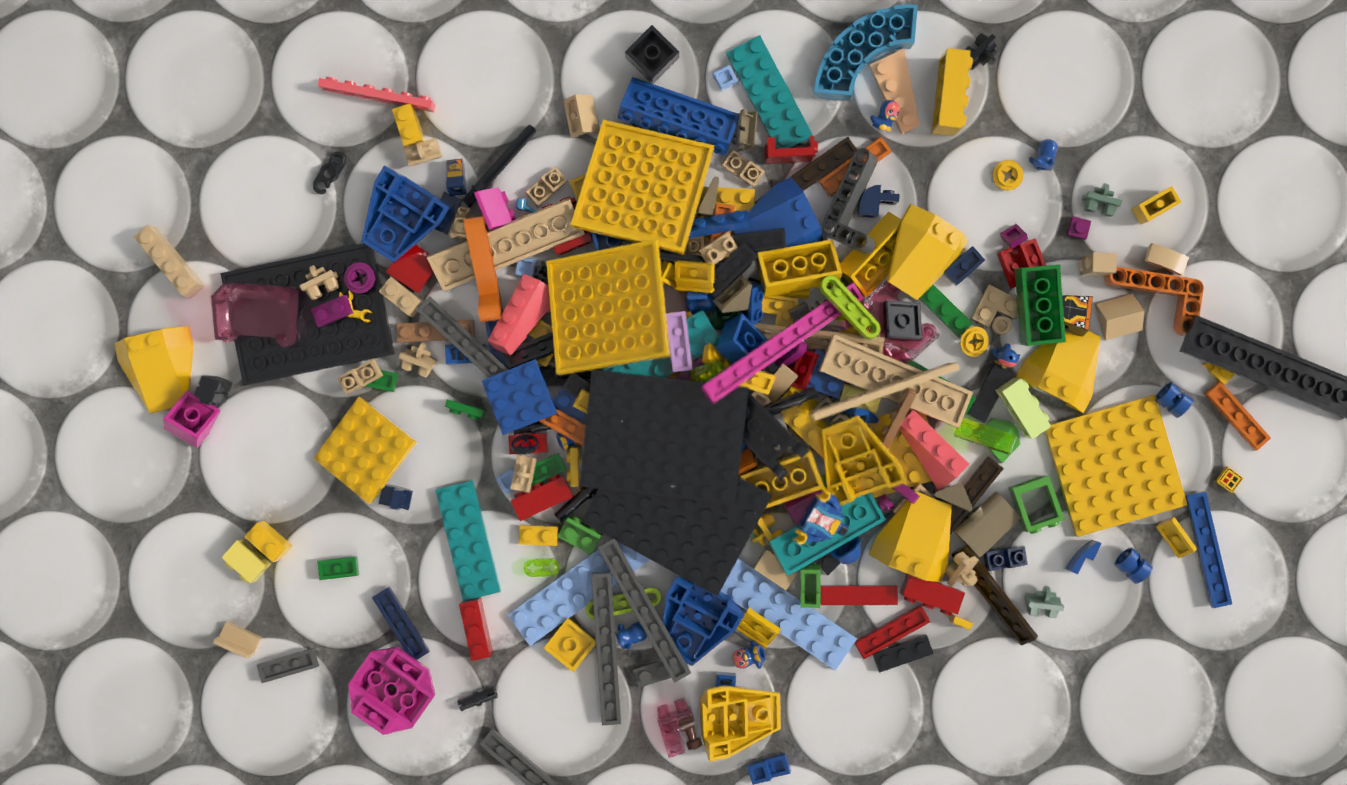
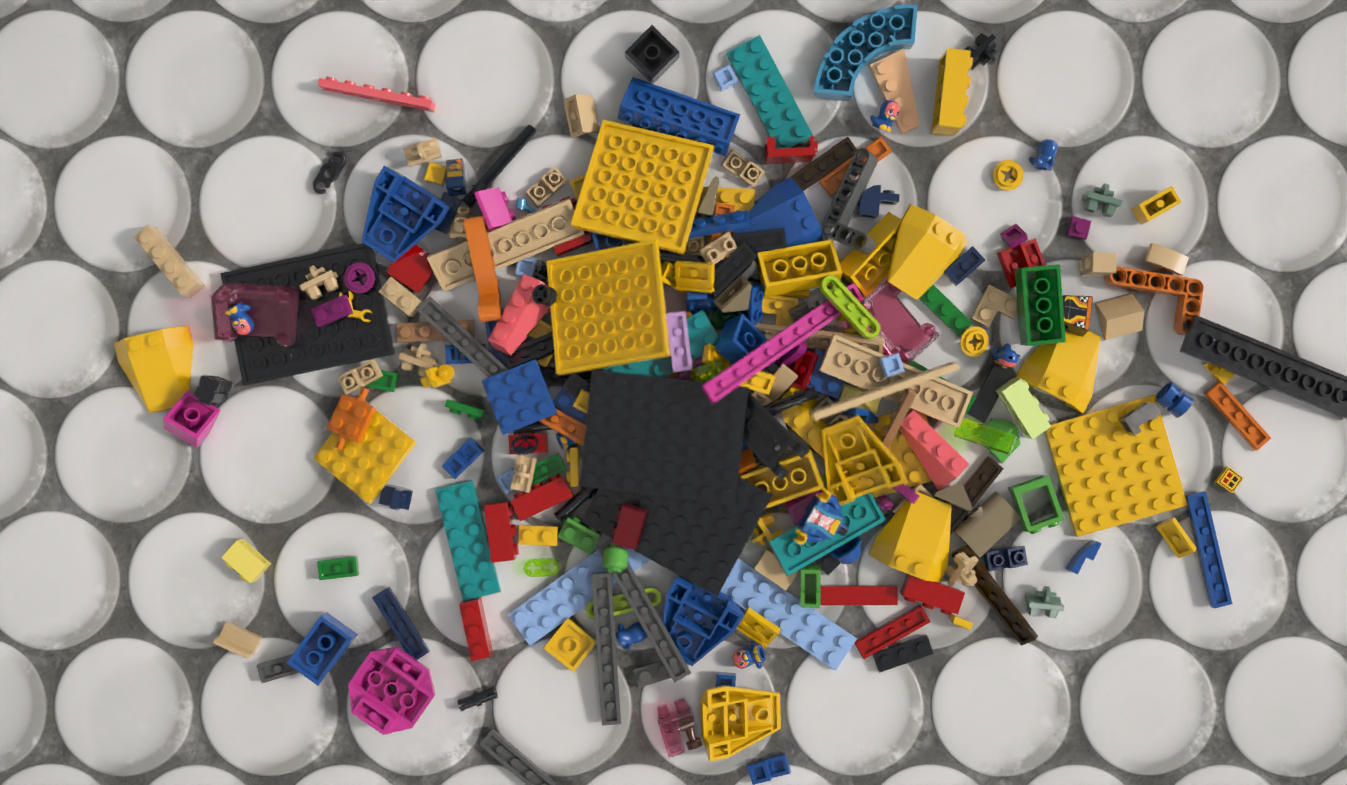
(240, 320): none -> animal
(268, 541): yellow brick -> none
(322, 648): none -> blue slope
(351, 418): none -> orange plate
(408, 125): yellow brick -> none
(435, 173): none -> yellow tile
(438, 376): none -> yellow hips
(463, 458): none -> blue slope
(501, 531): none -> red brick
(540, 297): none -> black wheel
(615, 559): none -> bright green head
(629, 526): none -> dark red brick
(747, 132): dark tan hinge -> none
(891, 365): none -> light blue tile
(902, 320): black tile -> none
(1001, 325): tan tile -> none
(1136, 568): blue wheel -> none
(1138, 416): none -> flat silver leg

